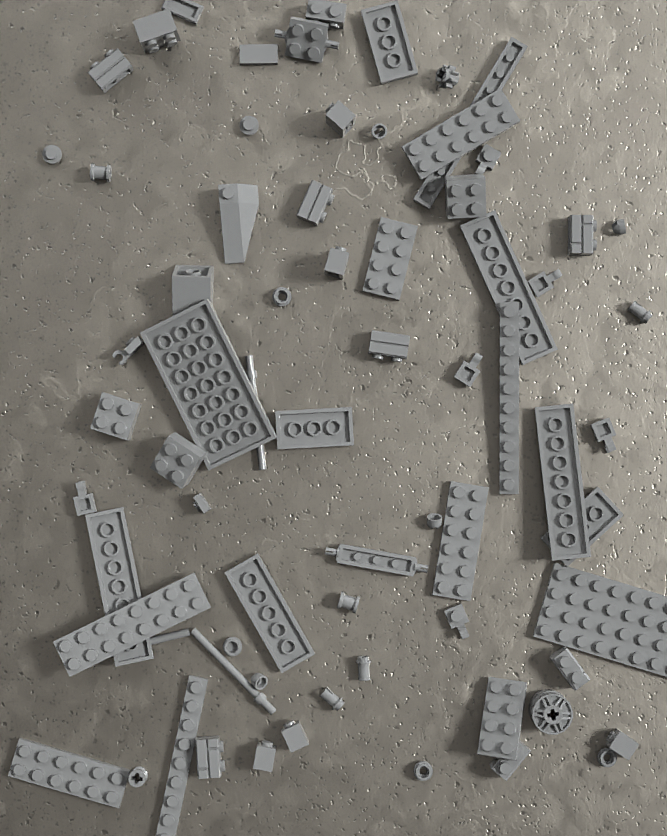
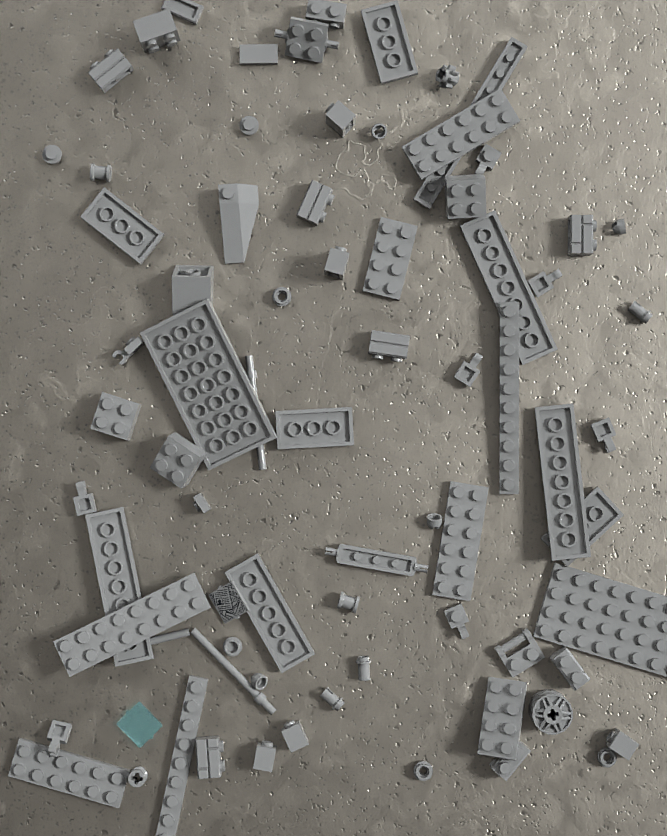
(58, 734): none -> light grey plate
(122, 225): none -> light grey plate
(139, 724): none -> clear light blue piece
(229, 602): none -> light grey piece
(523, 657): none -> light grey plate

